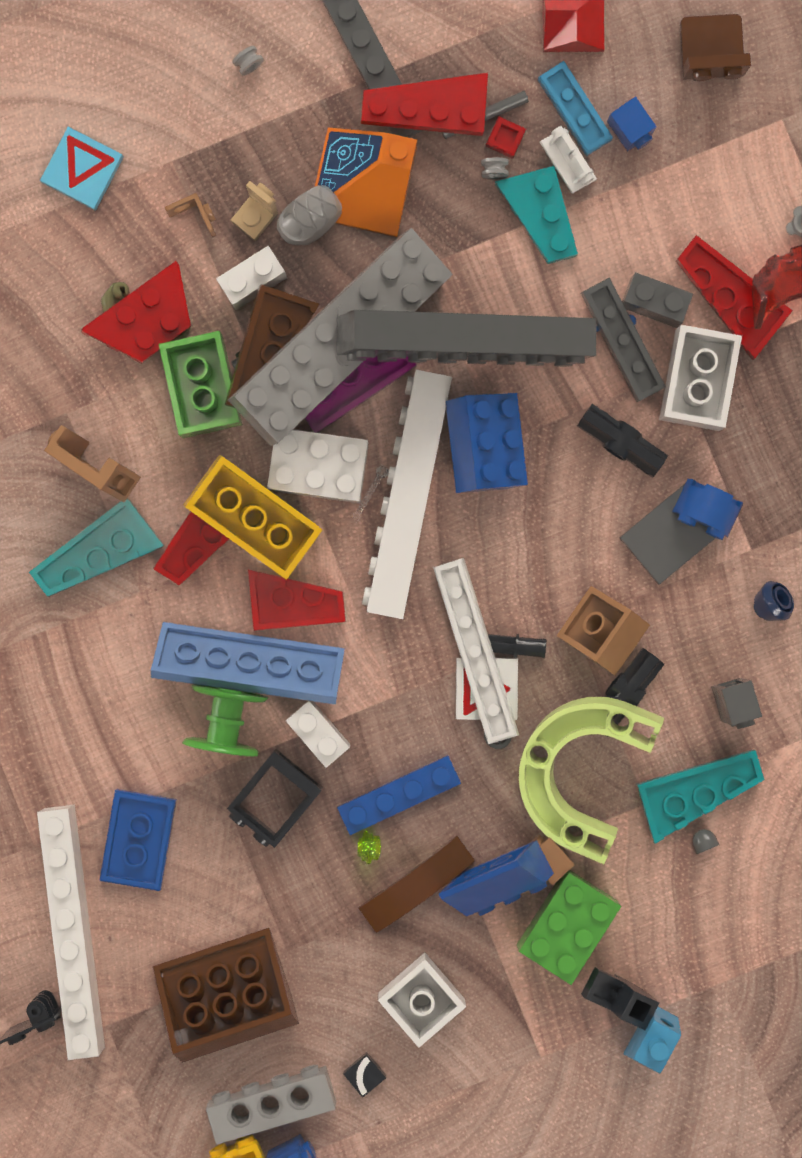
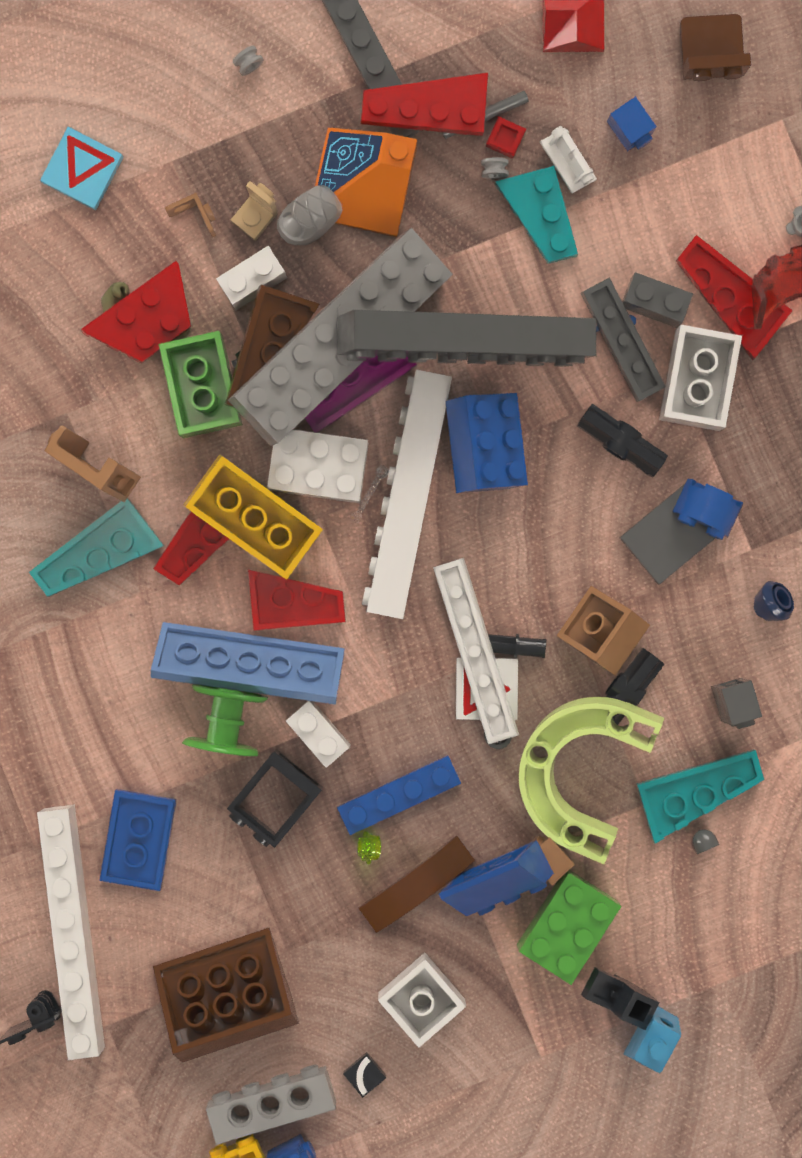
(575, 108): dark azure tile -> none

